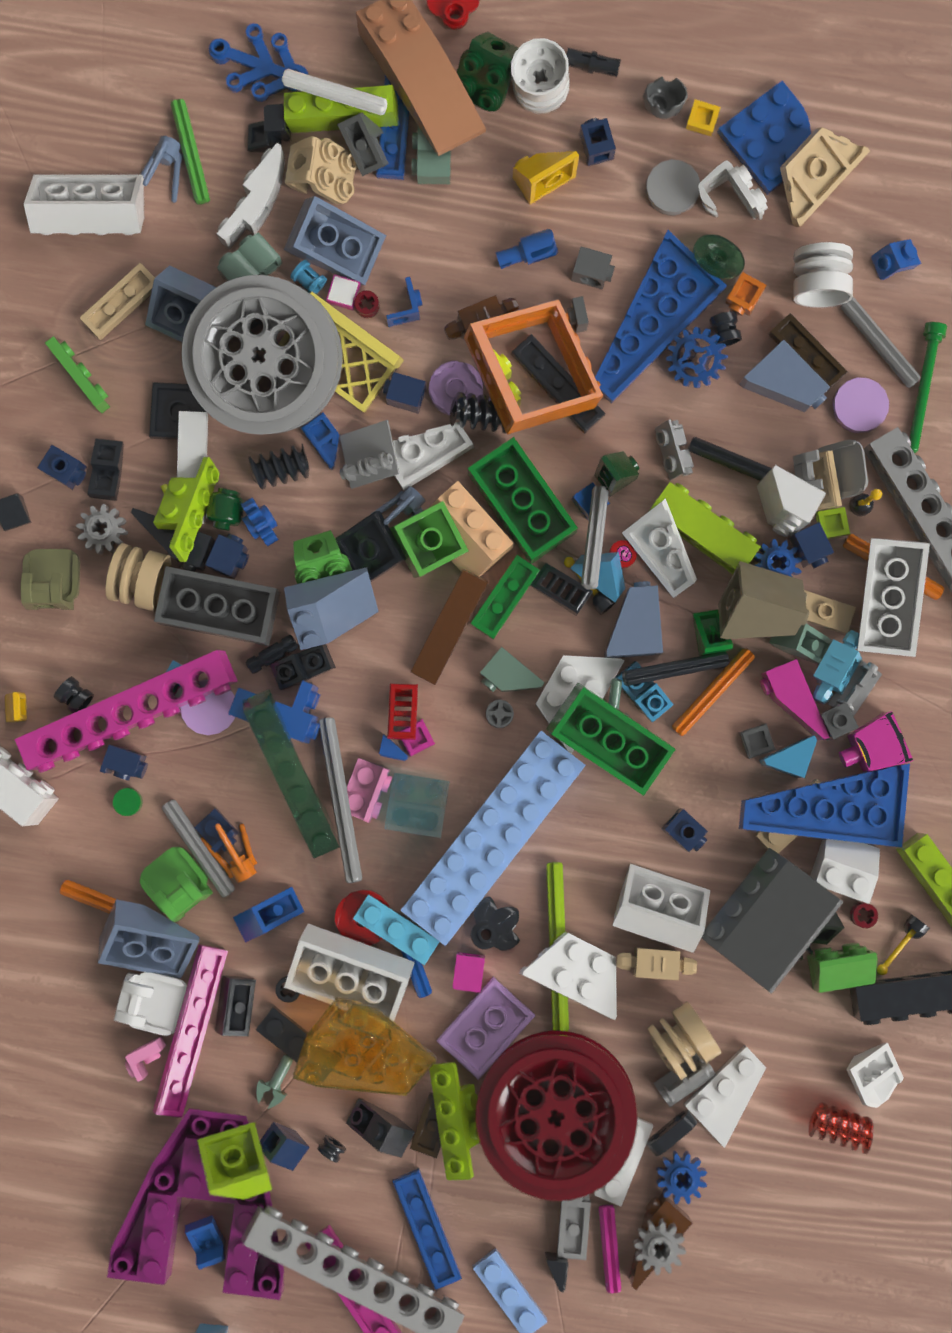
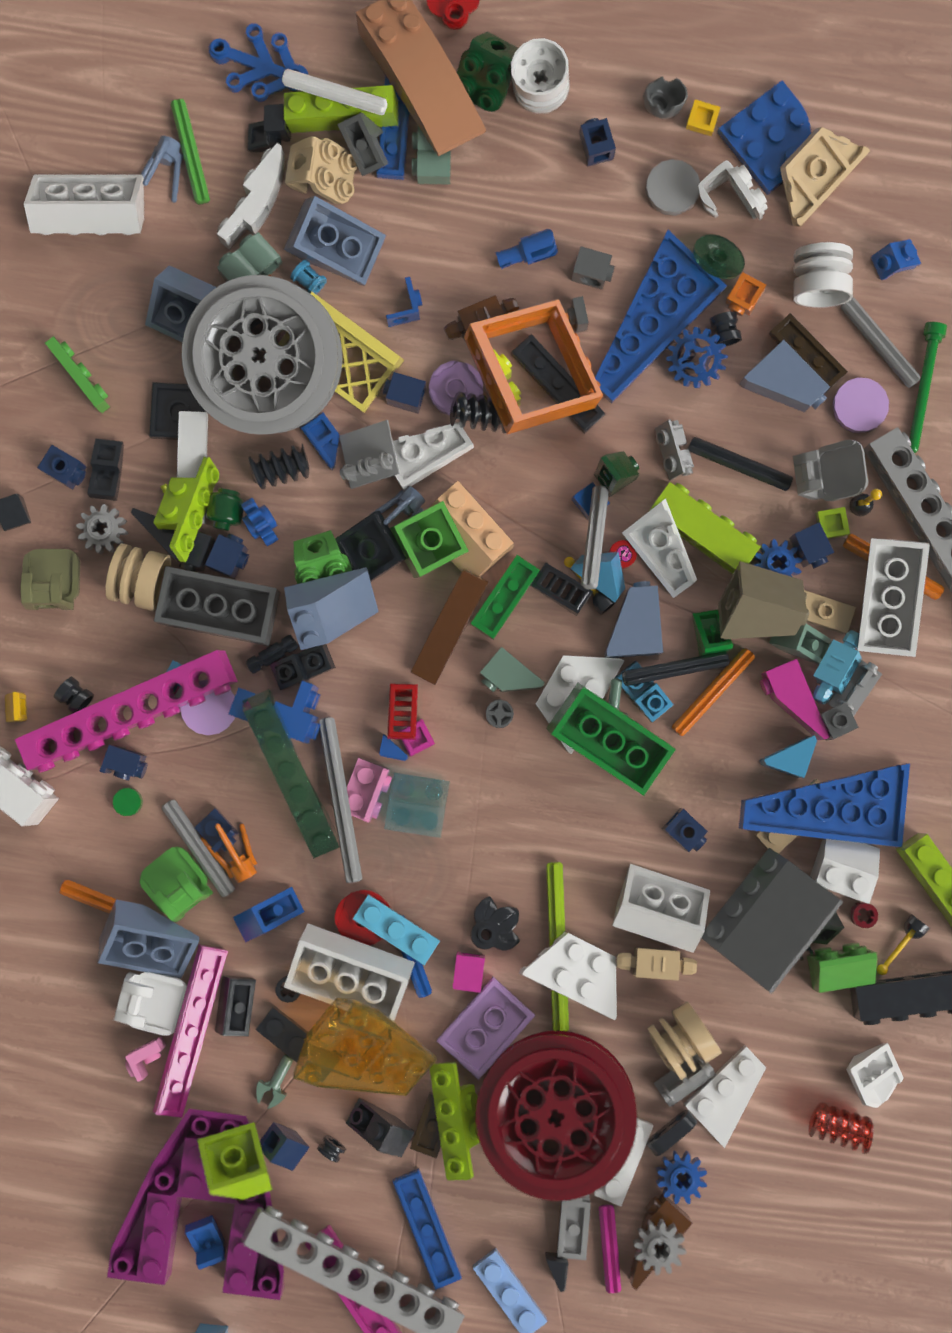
(119, 301): tan plate -> none
(343, 292): white tile -> none
(365, 312): dark red bush -> none
(492, 838): light blue brick -> none
(522, 500): green brick -> none
(544, 173): yellow slope -> none
(593, 62): black pin -> none
(757, 741): dark grey tile -> none
(788, 501): white slope -> none
(826, 470): tan plate -> none
(877, 745): dark pink torso -> none

